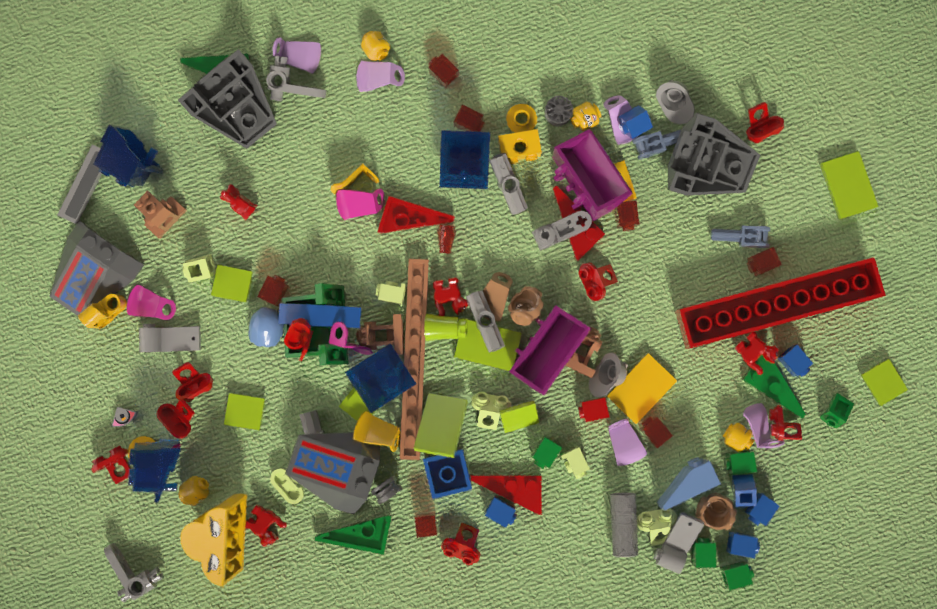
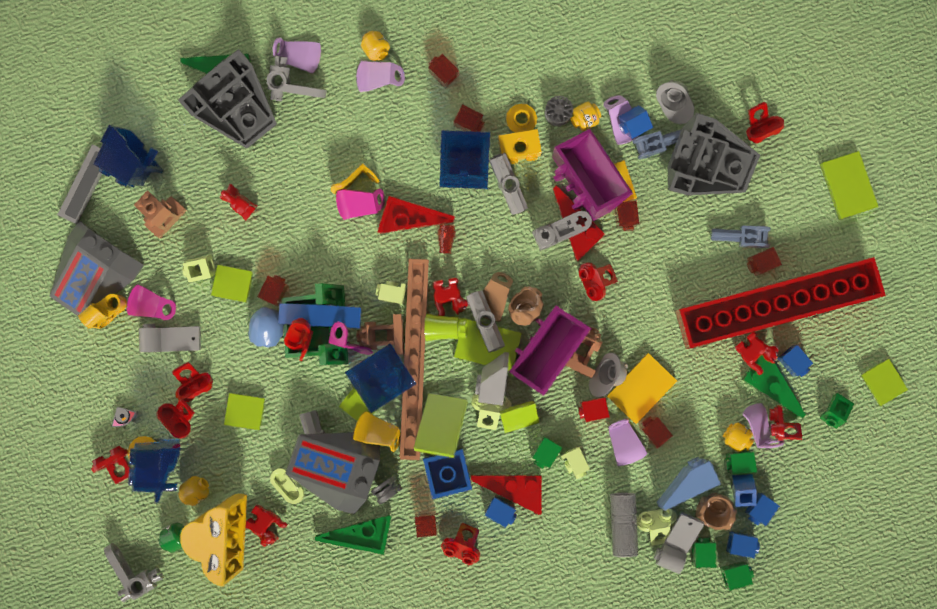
(170, 537): none -> green head
(492, 382): none -> light grey slope

